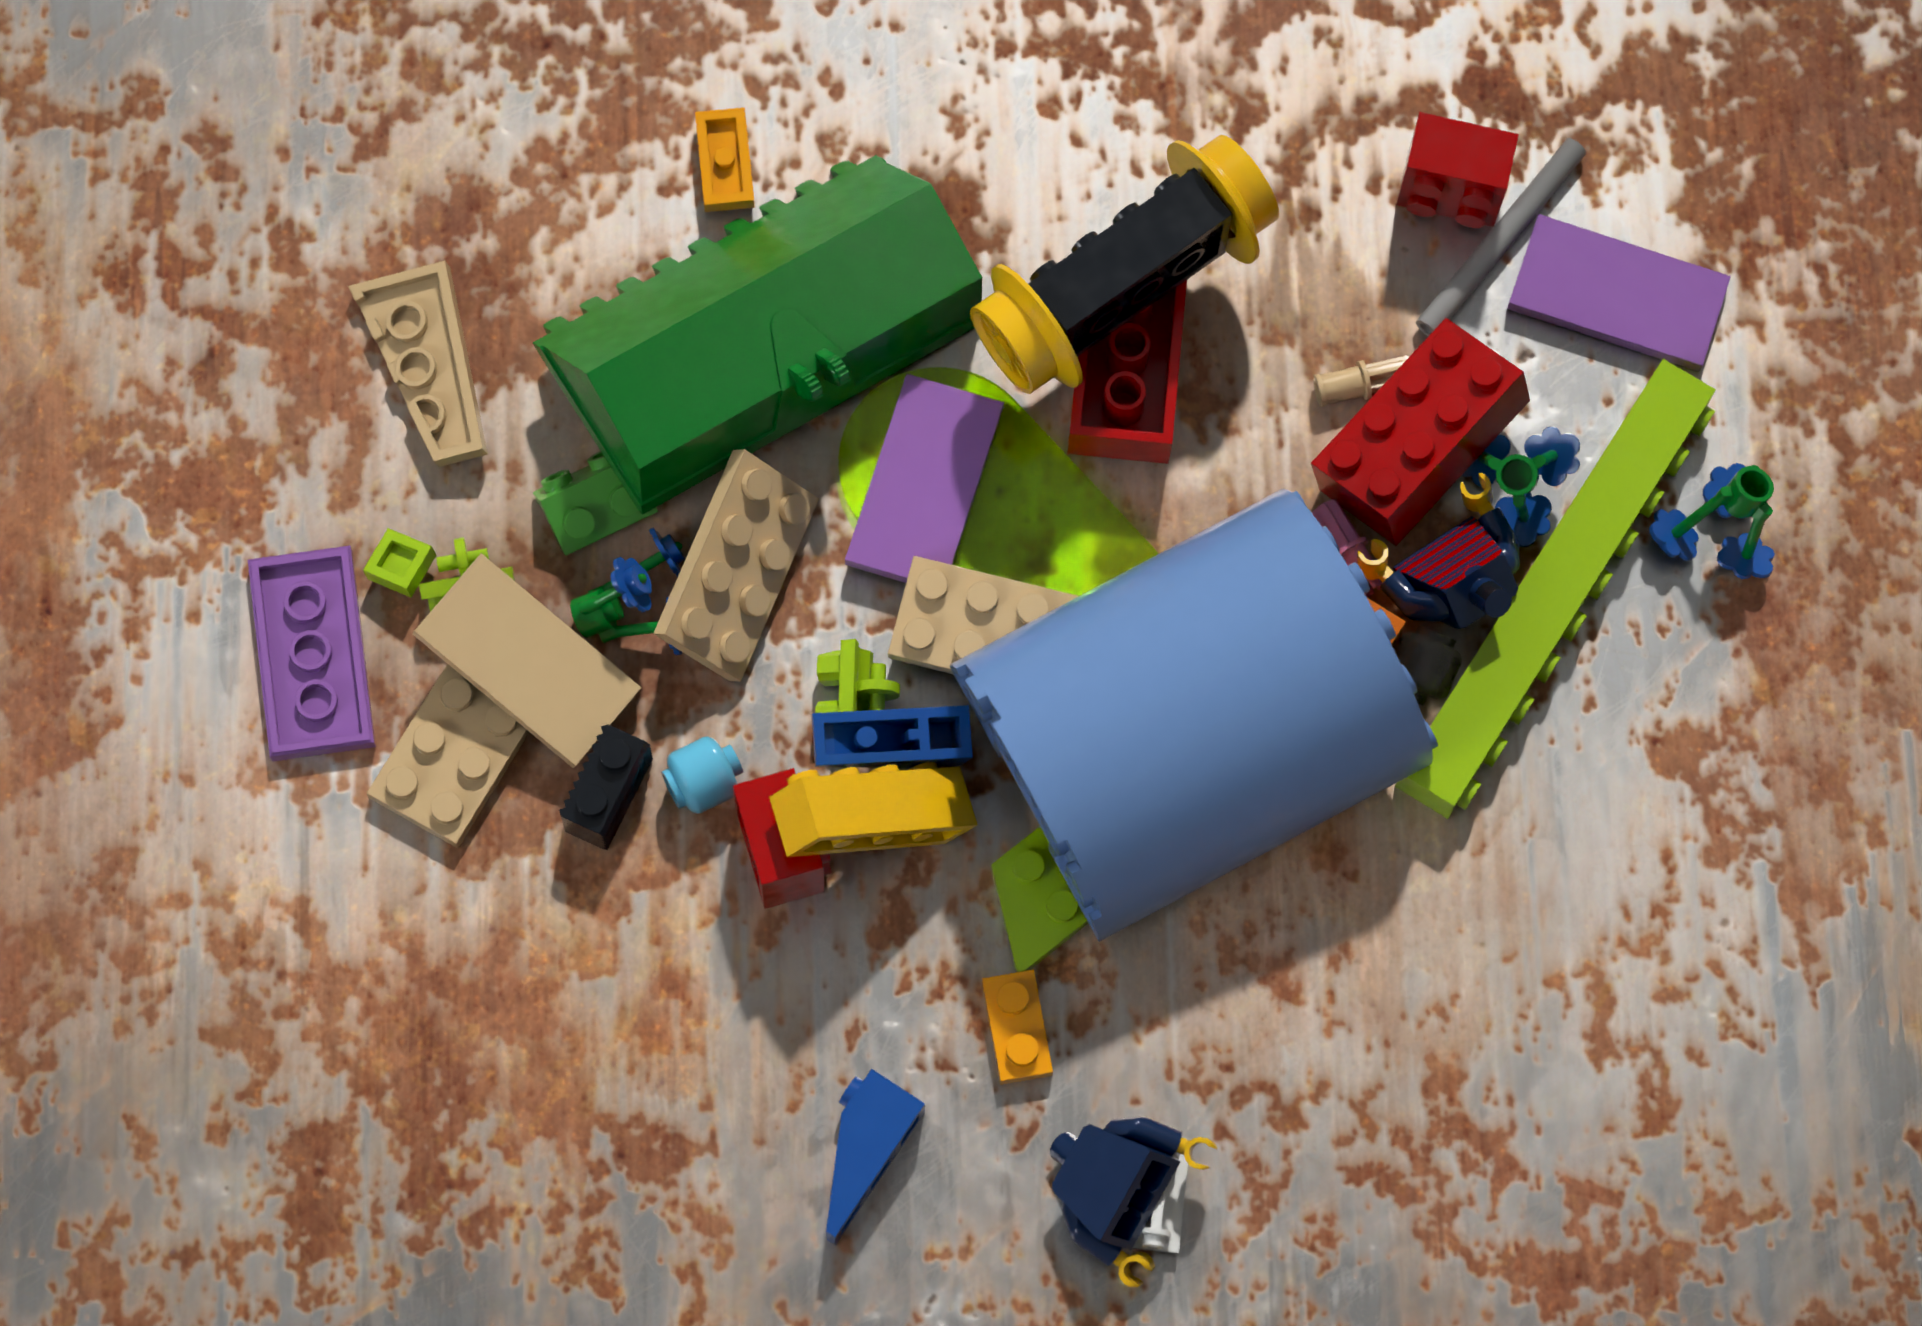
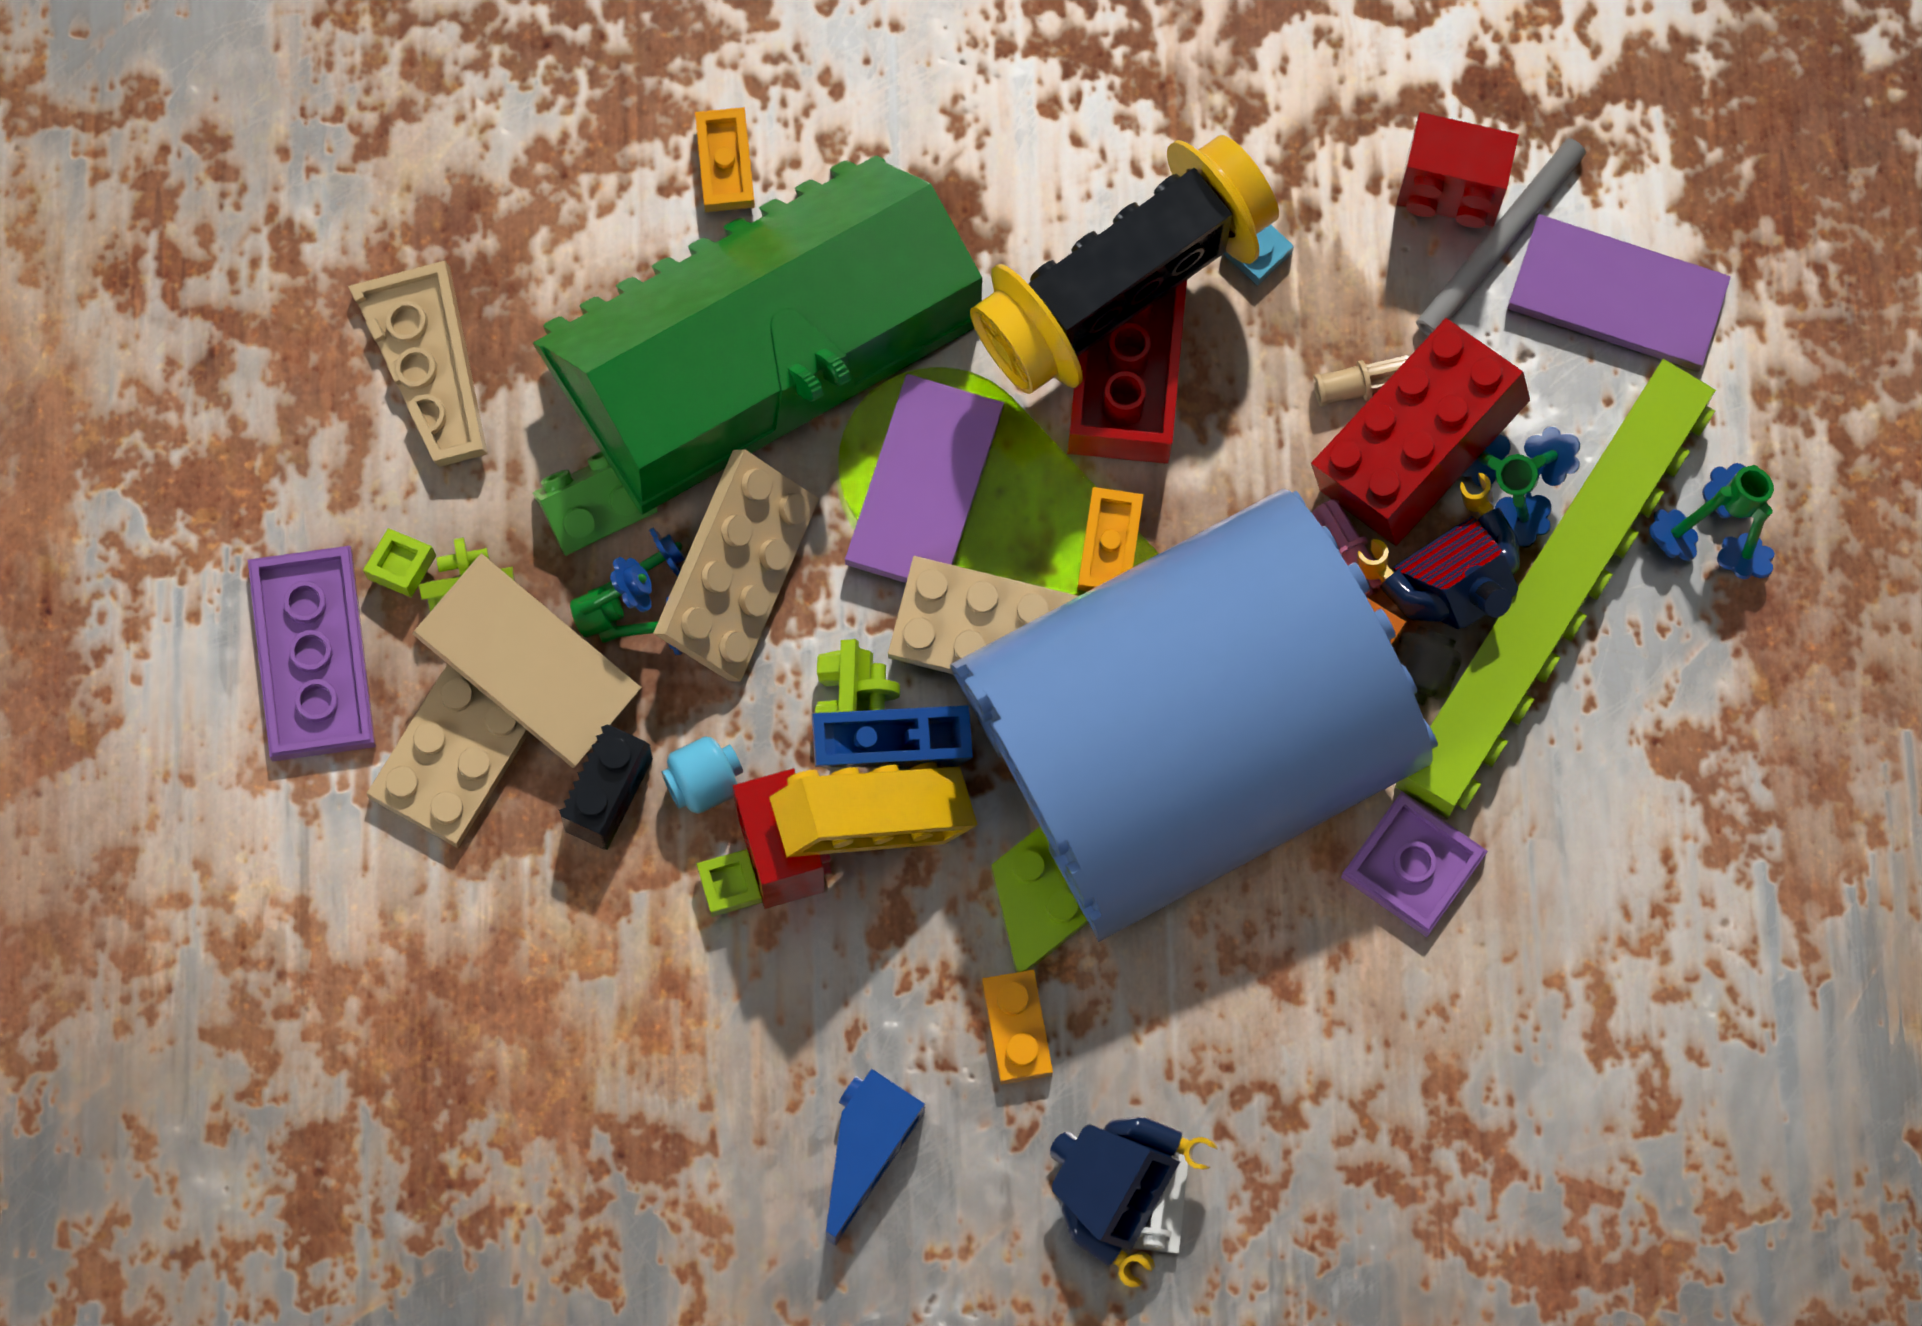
(729, 882): none -> lime plate
(1109, 536): none -> light orange plate
(1273, 252): none -> medium azure plate
(1414, 864): none -> medium lavender tile

